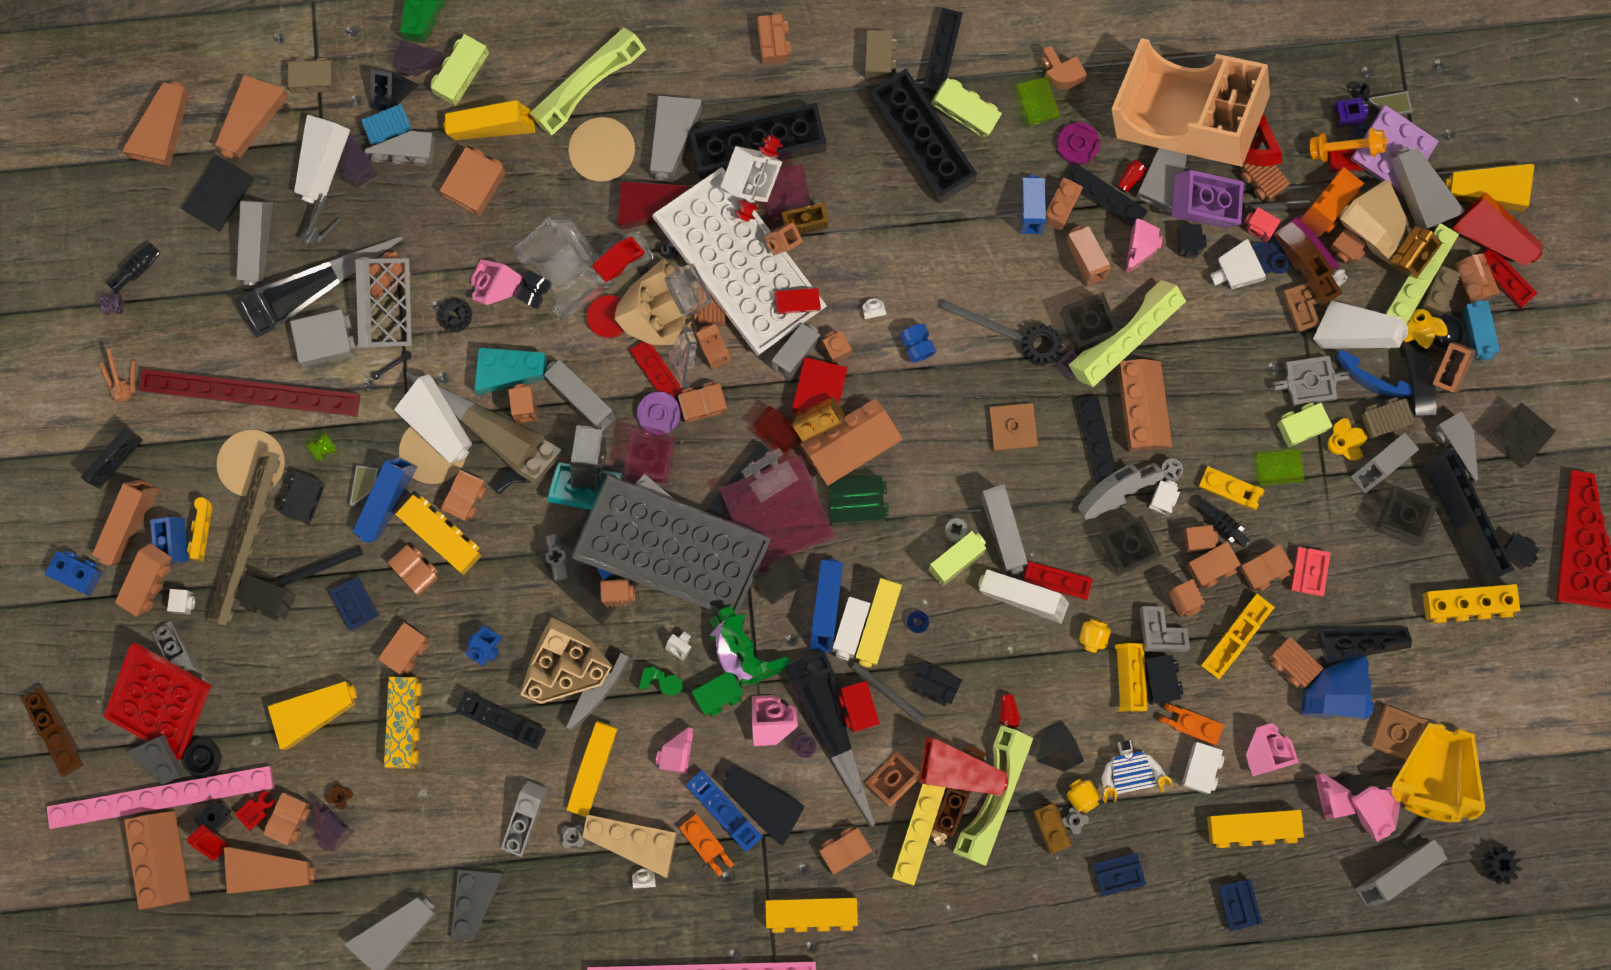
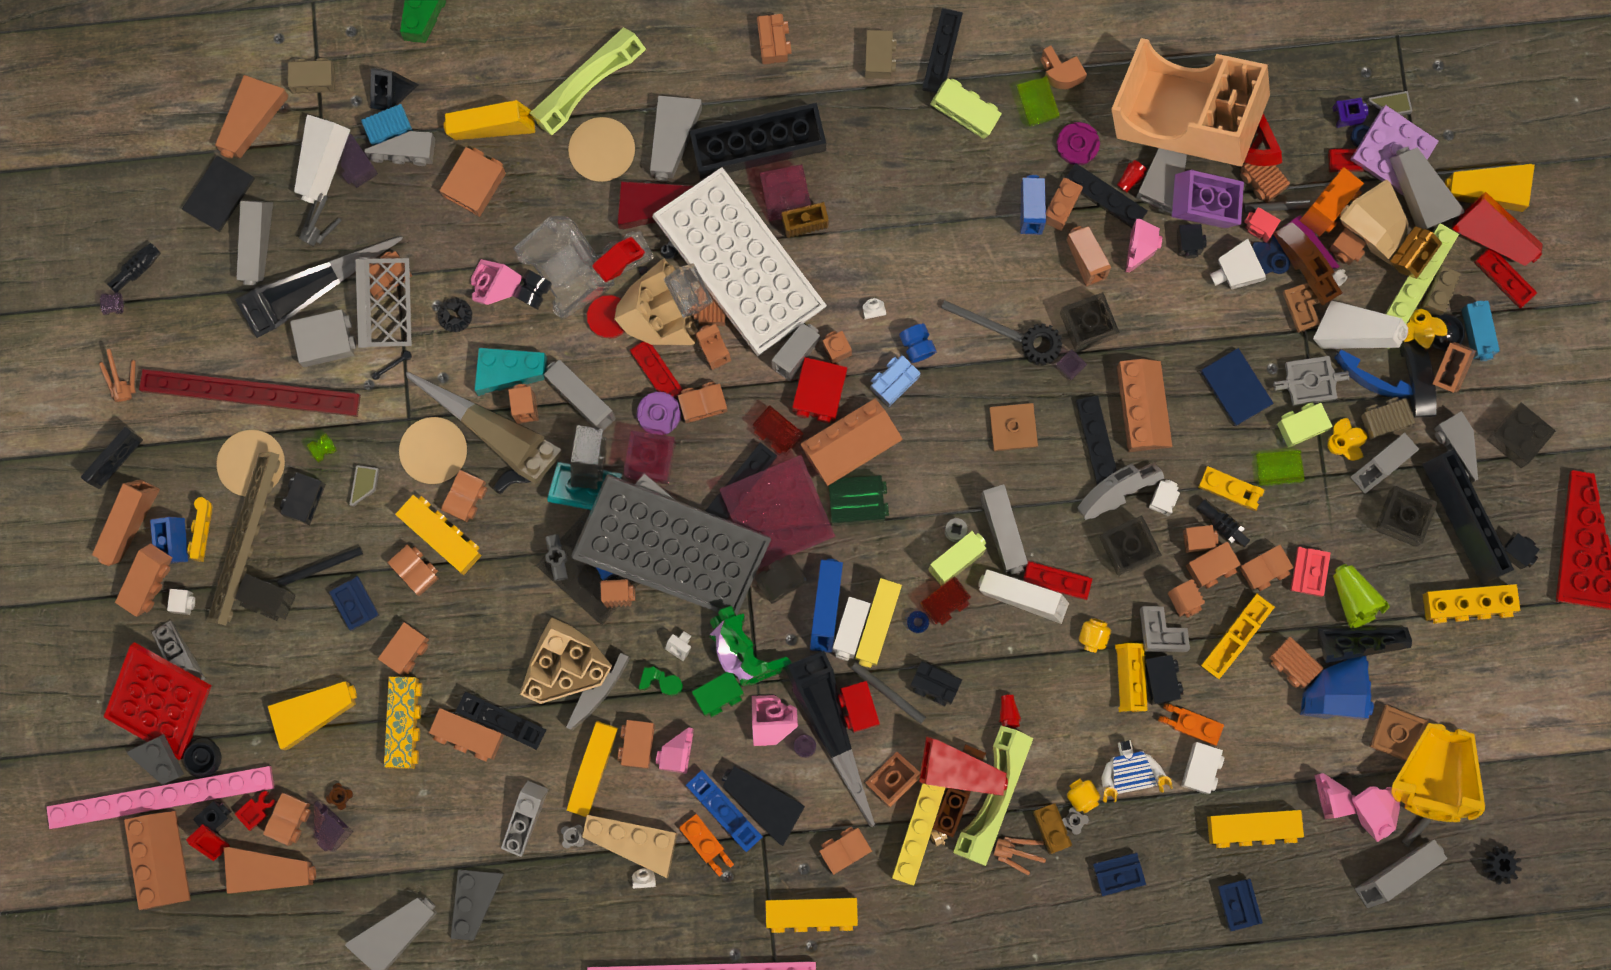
(53, 731): reddish brown slope -> none
(74, 573): blue brick -> none
(160, 126): nougat slope -> none
(384, 498): blue slope -> none
(415, 59): clear purple slope -> none
(434, 420): white slope -> none
(459, 69): yellowish green brick -> none
(466, 735): none -> nougat brick
(483, 646): blue brick -> none
(637, 744): none -> nougat brick
(683, 355): clear wing -> none
(752, 175): white brick -> none
(773, 481): clear plate -> none
(783, 239): nougat brick -> none
(797, 301): red tile -> none
(818, 419): pearl gold brick -> none
(894, 380): none -> light blue brick
(922, 136): black brick -> none
(945, 601): none -> clear red brick
(1006, 849): none -> nougat plant
(1059, 748): black slope -> none
(1099, 360): yellowish green arch -> none
(1175, 468): light grey wheel -> none
(1236, 387): none -> dark blue tile
(1269, 751): bright pink slope -> none
(1356, 89): black hinge -> none
(1358, 596): none -> lime cone
(1376, 142): light orange piece -> none
(1477, 278): nougat brick -> none

